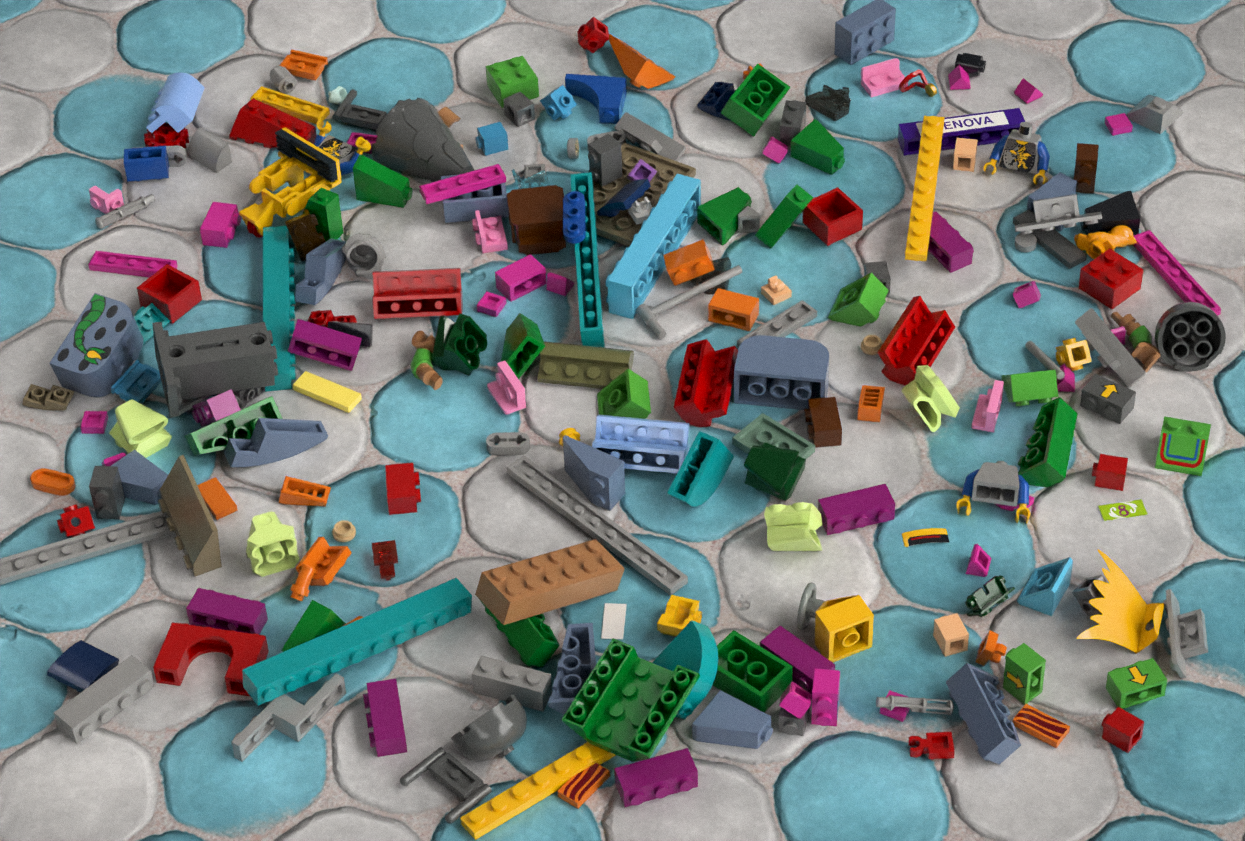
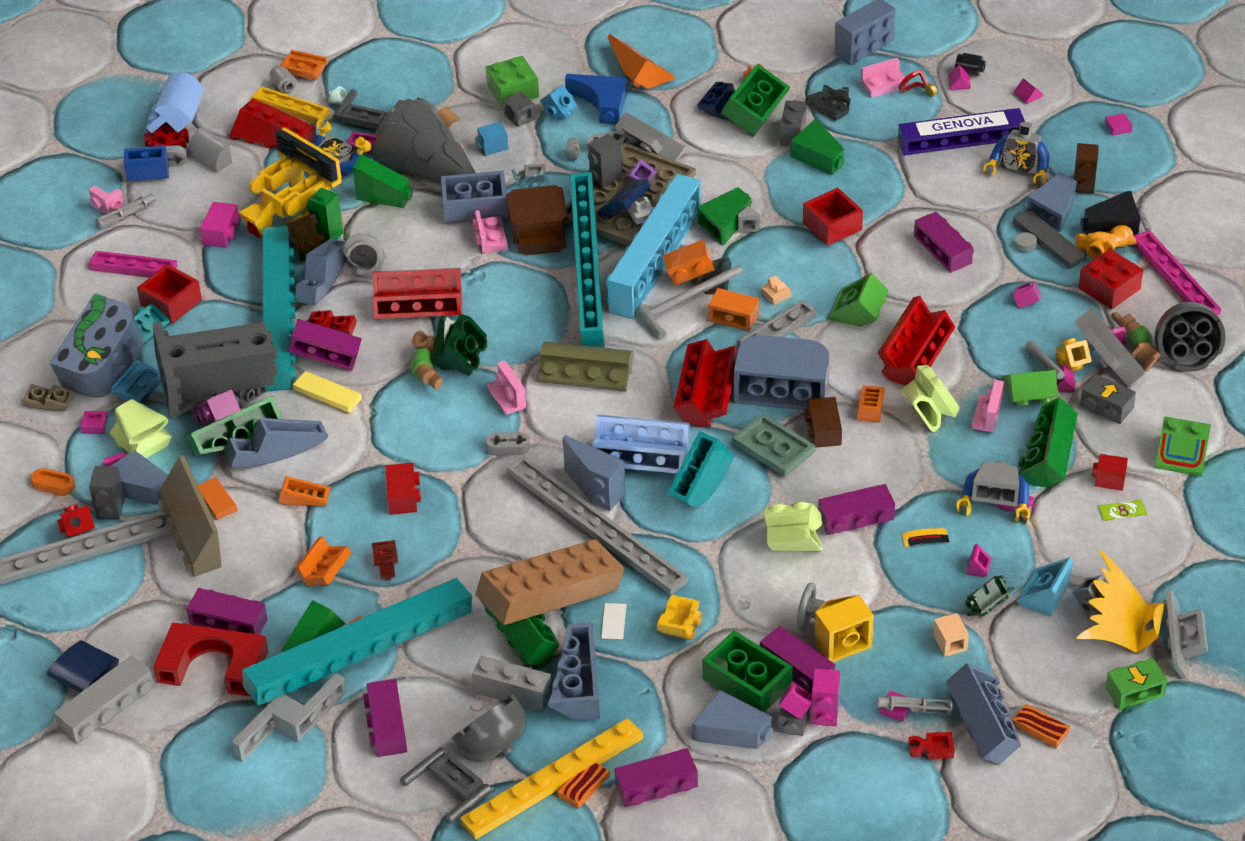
(271, 545): yellowish green piece -> none
(302, 583): orange animal -> none
(344, 531): tan plate -> none
(359, 330): black tile -> none
(462, 184): dark pink tile -> none
(491, 304): dark pink tile -> none
(520, 278): dark pink brick -> none
(521, 344): green slope -> none
(559, 284): dark pink slope -> none
(571, 432): yellow plate -> none
(574, 217): blue plate -> none
(593, 35): red brick -> none
(625, 397): bright green slope -> none
(628, 702): green slope -> none
(696, 651): teal brick -> none
(774, 470): dark green piece -> none
(775, 149): dark pink slope -> none
(784, 216): green slope -> none
(871, 344): tan plate -> none
(880, 271): flat silver brick -> none
(924, 189): yellow plate -> none
(965, 154): light nougat brick -> none
(990, 649): orange tile -> none
(1024, 673): bright green brick -> none
(1056, 212): light grey bracket -> none
(1122, 729): red brick -> none
(1154, 113): light grey slope -> none

